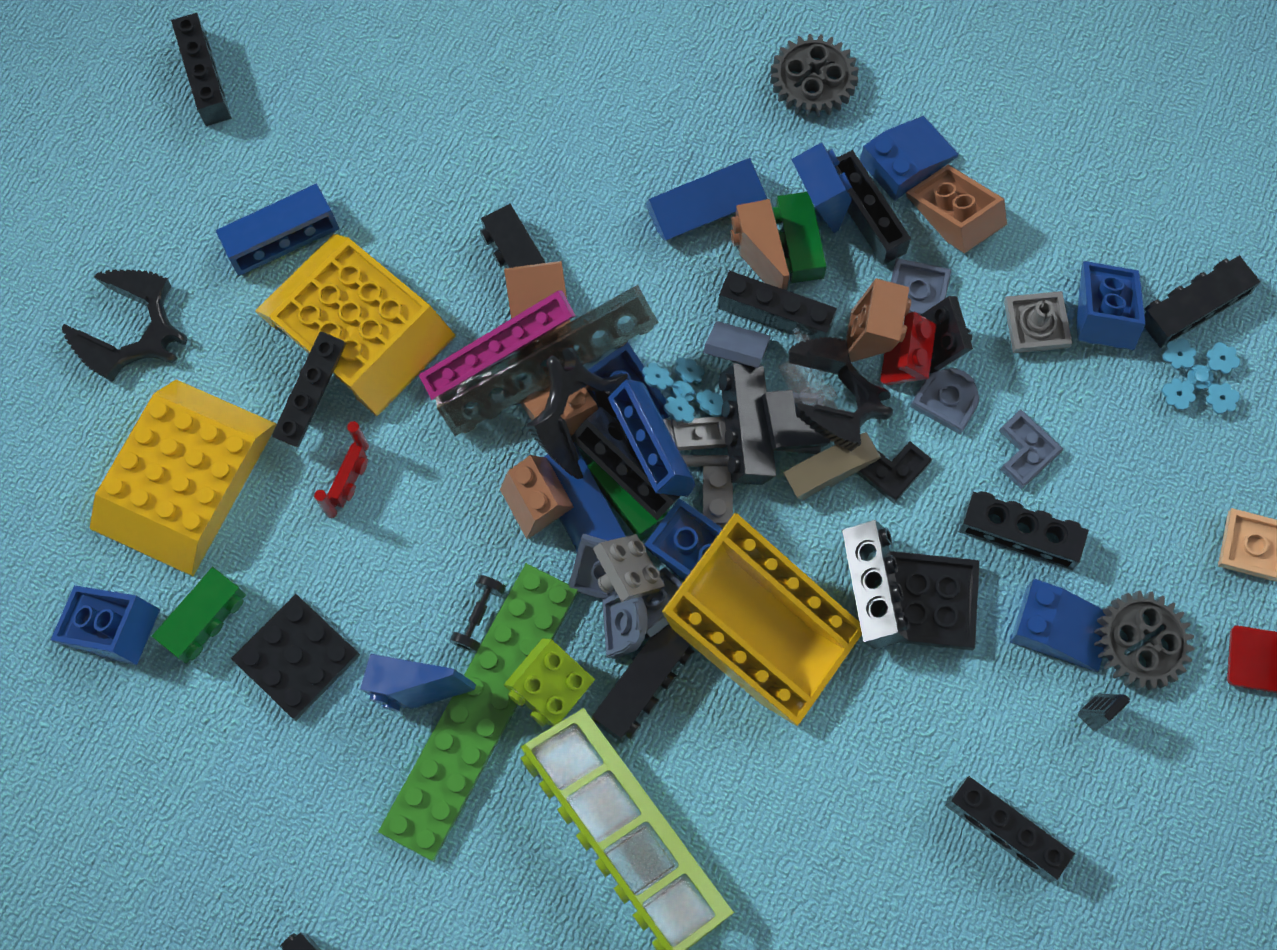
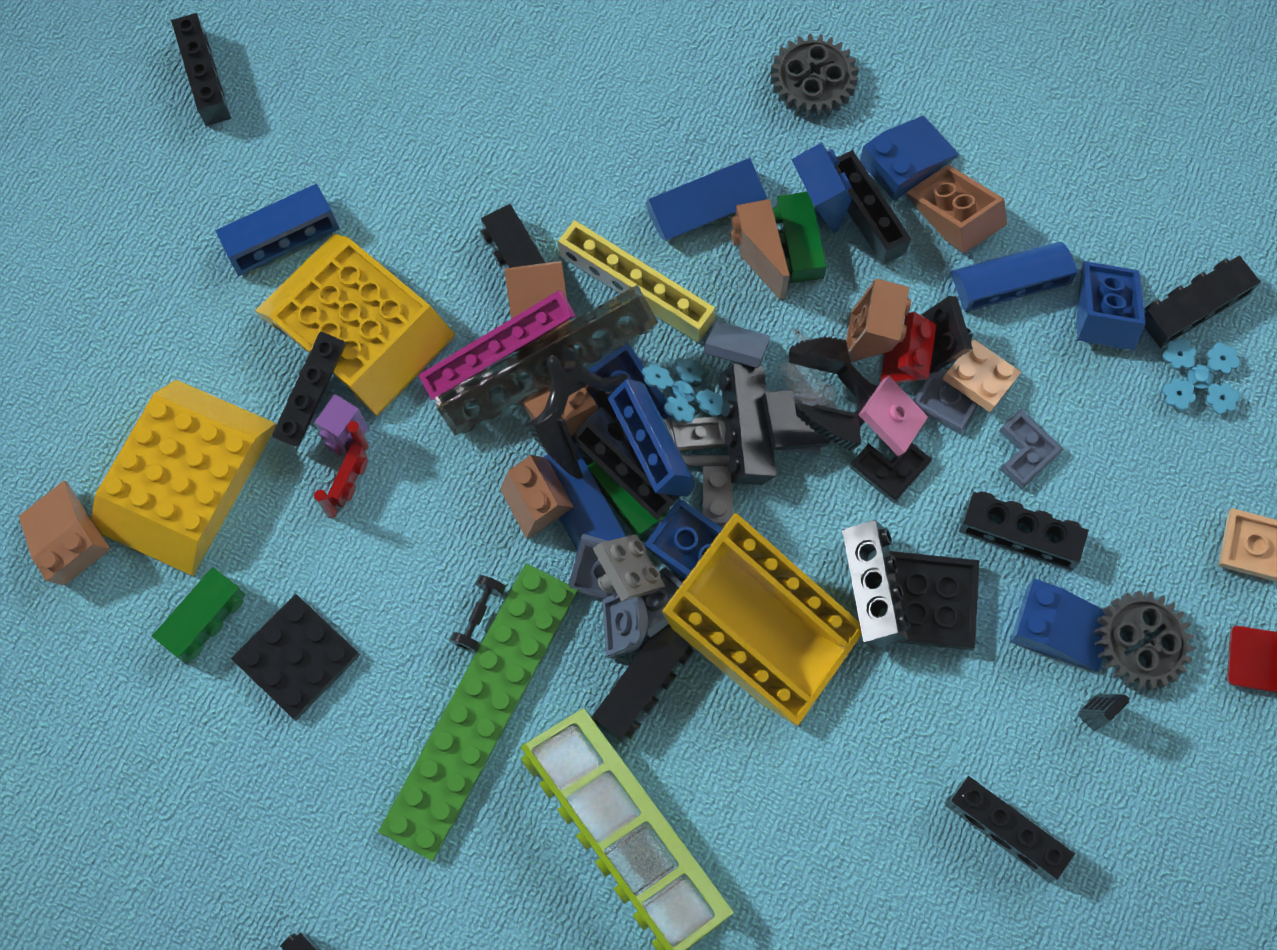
(61, 535): none -> nougat slope
(106, 624): blue slope -> none
(143, 288): black piece -> none
(333, 424): none -> medium lavender brick
(410, 683): blue slope -> none
(548, 683): lime brick -> none
(623, 271): none -> light yellow brick
(775, 306): black brick -> none
(830, 467): dark tan slope -> none
(893, 416): none -> bright pink plate
(926, 283): sand blue tile -> none
(982, 376): none -> light nougat plate
(1014, 276): none -> blue brick
(1037, 322): light grey plate -> none

